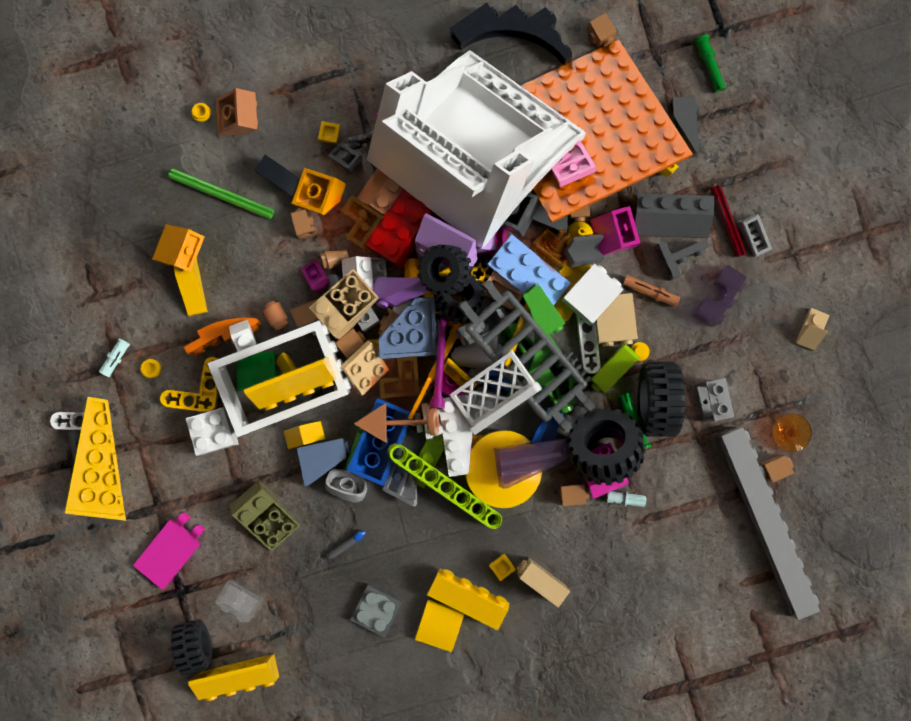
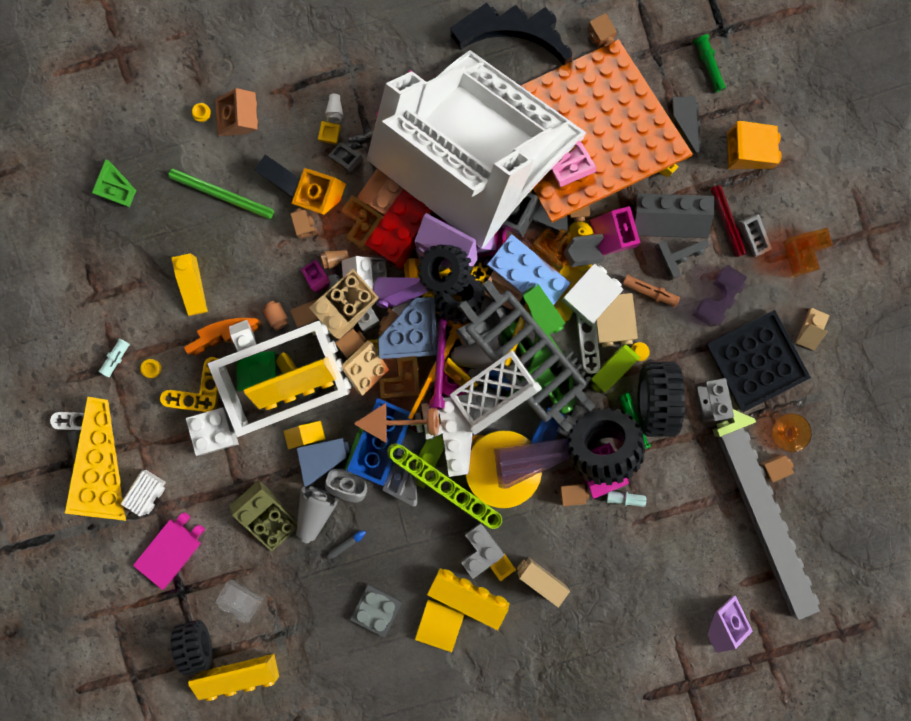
(114, 185): none -> bright green wing
(143, 493): none -> white brick
(178, 247): light orange panel -> none
(313, 512): none -> light grey cone
(334, 109): none -> white cone
(485, 552): none -> light grey brick
(729, 626): none -> lavender slope
(737, 422): none -> yellowish green slope
(753, 146): none -> light orange slope
(758, 361): none -> black plate
(802, 250): none -> clear orange brick

